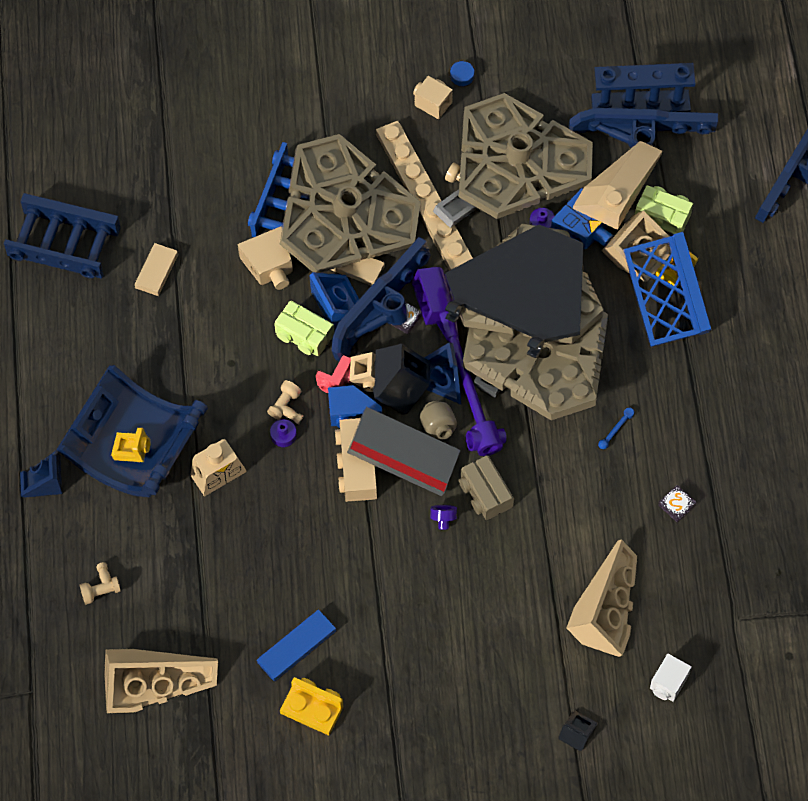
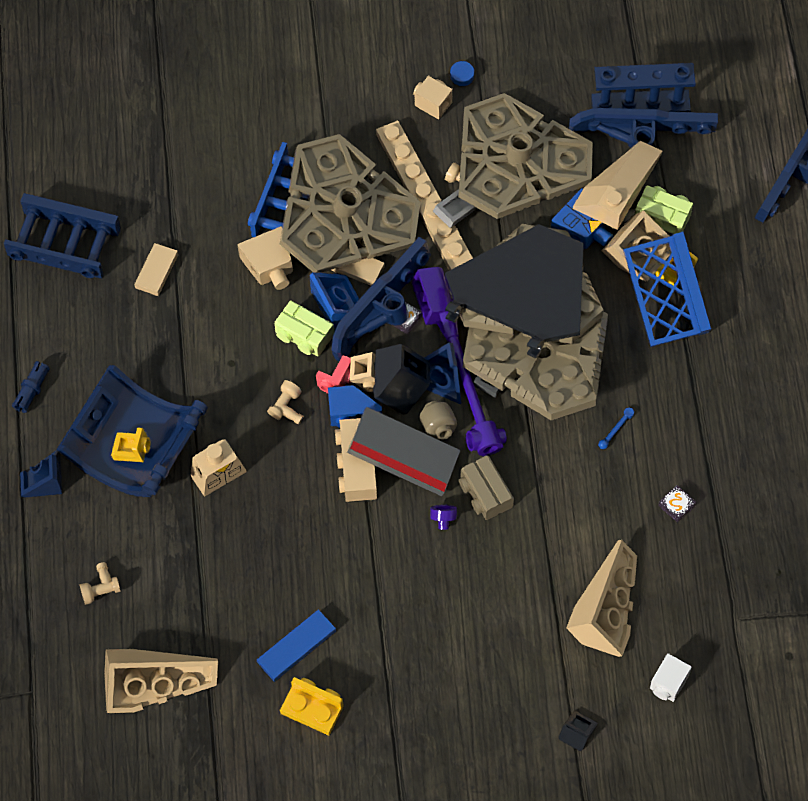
(30, 387): none -> dark blue pin
(283, 433): dark purple tile -> none
(541, 216): dark purple tile -> none

